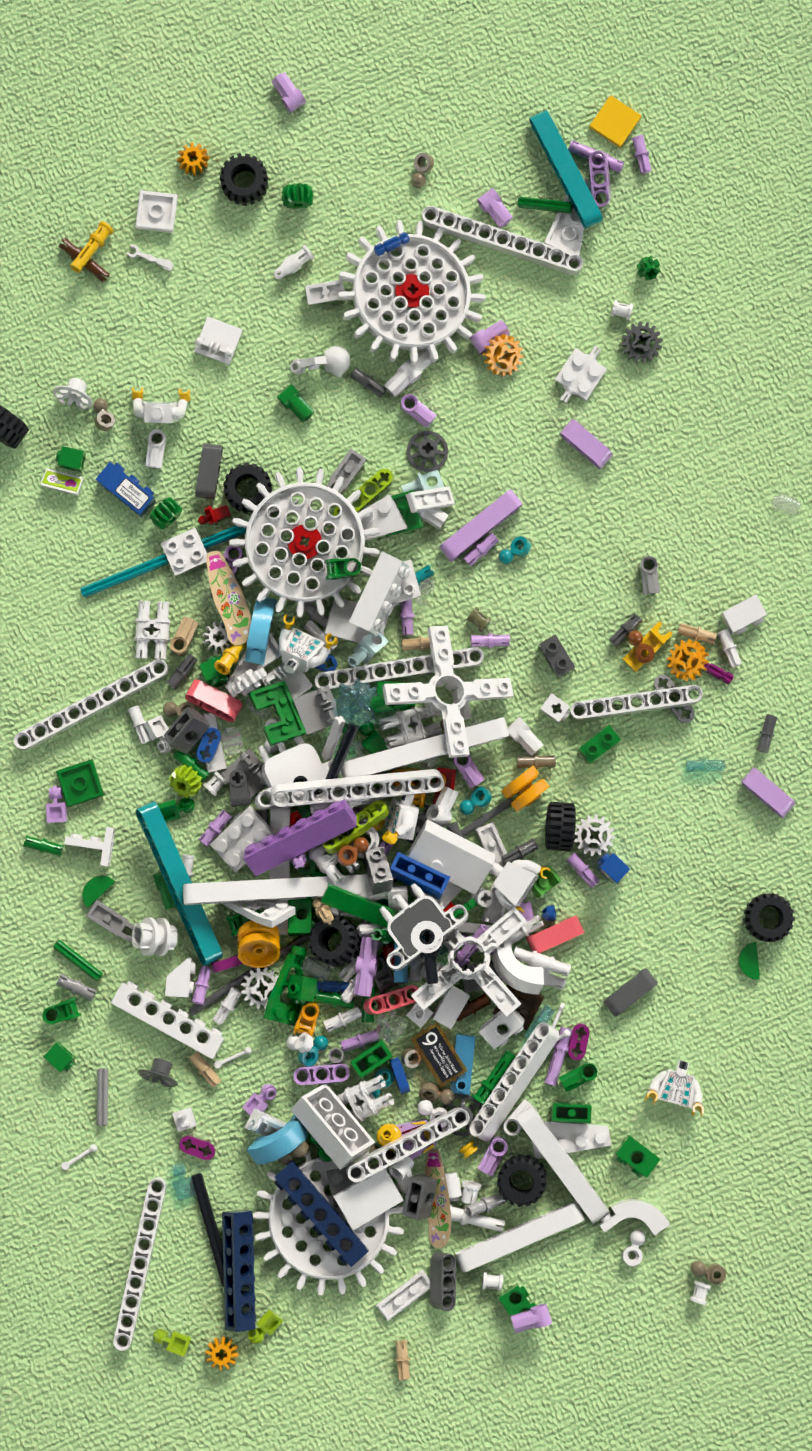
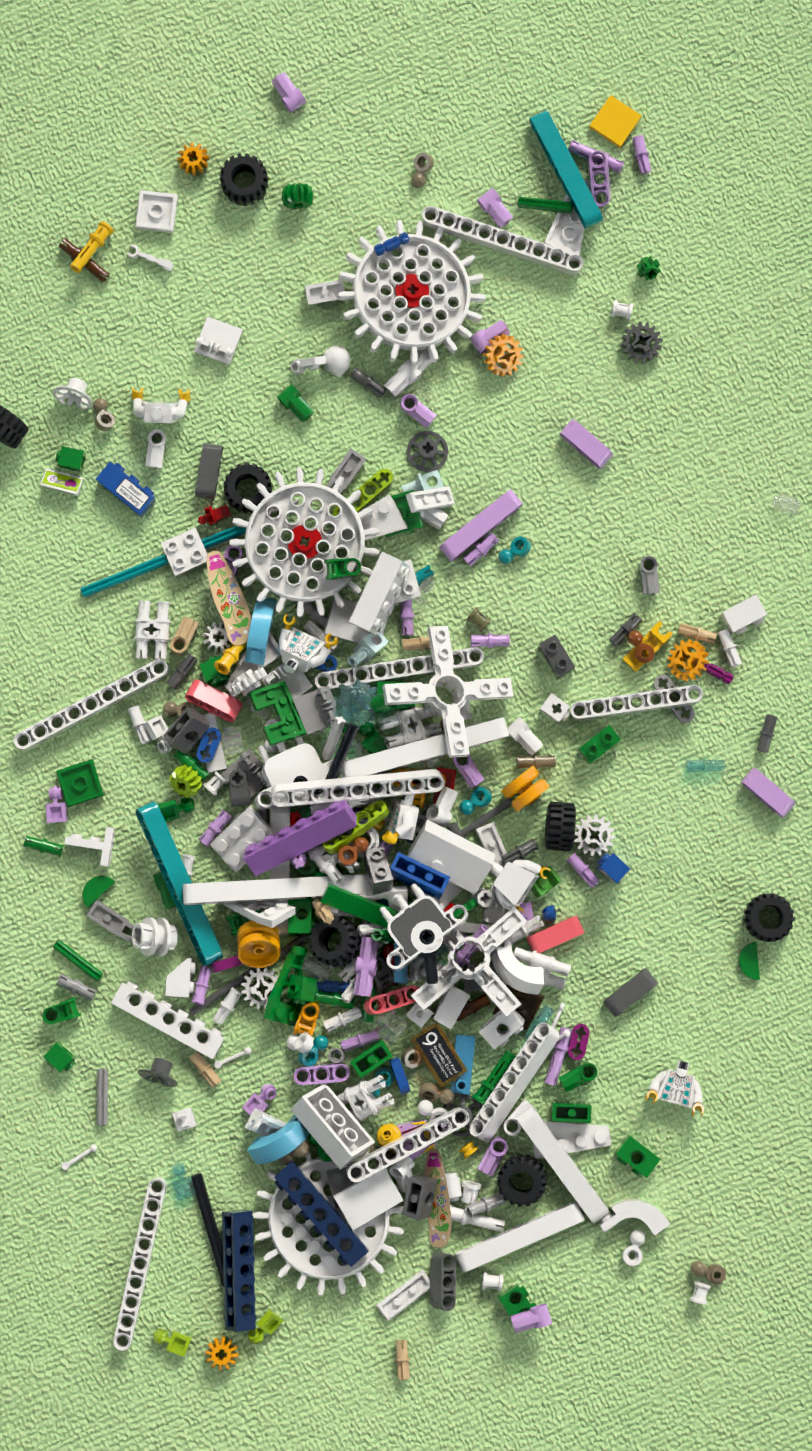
(165, 513): green gear -> none
(195, 1151): magenta beam -> none
(293, 263): white piece -> none
(580, 374): white plate -> none

